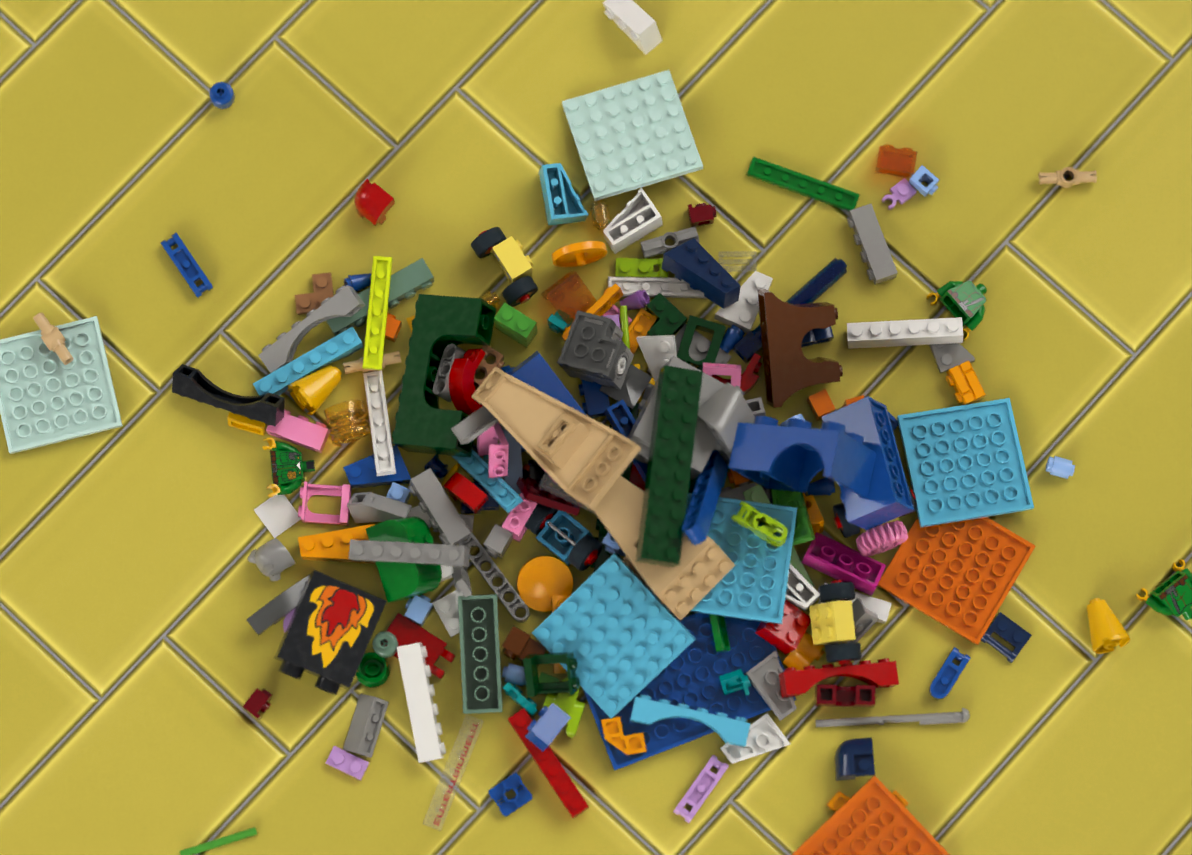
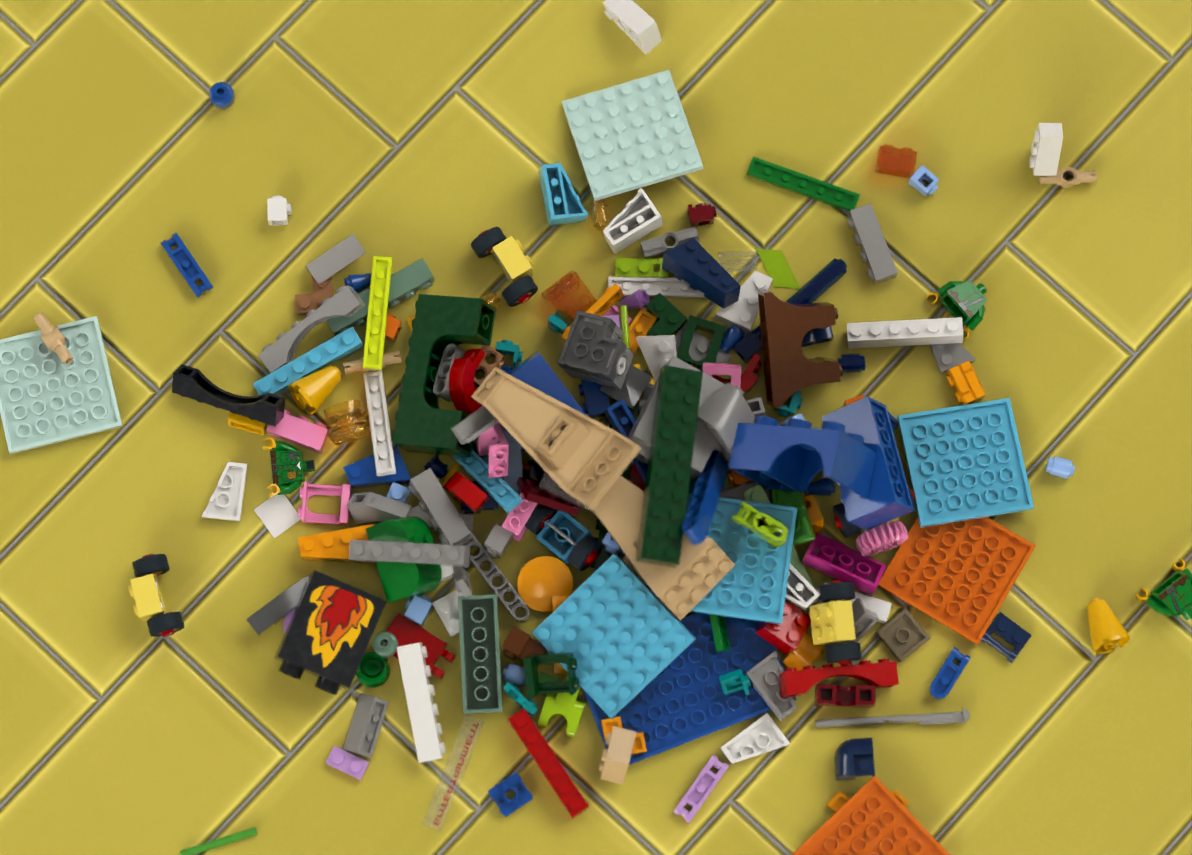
(149, 598): none -> brick
(228, 496): none -> white wing
(258, 702): dark red brick -> none
(271, 559): light grey piece -> none
(278, 210): none -> white brick
(335, 259): none -> light grey panel
(373, 202): red brick -> none
(508, 348): none -> teal bracket
(515, 325): bright green brick -> none
(547, 727): brick -> none
(579, 254): light orange piece -> none
(617, 757): none -> tan brick
(730, 730): medium azure arch -> none
(778, 268): none -> lime sticker
(794, 403): none -> teal bracket
(820, 404): orange brick -> none
(852, 363): none -> clear blue brick
(900, 192): lavender plate -> none
(902, 635): none -> dark tan tile
(1046, 149): none -> white wedge

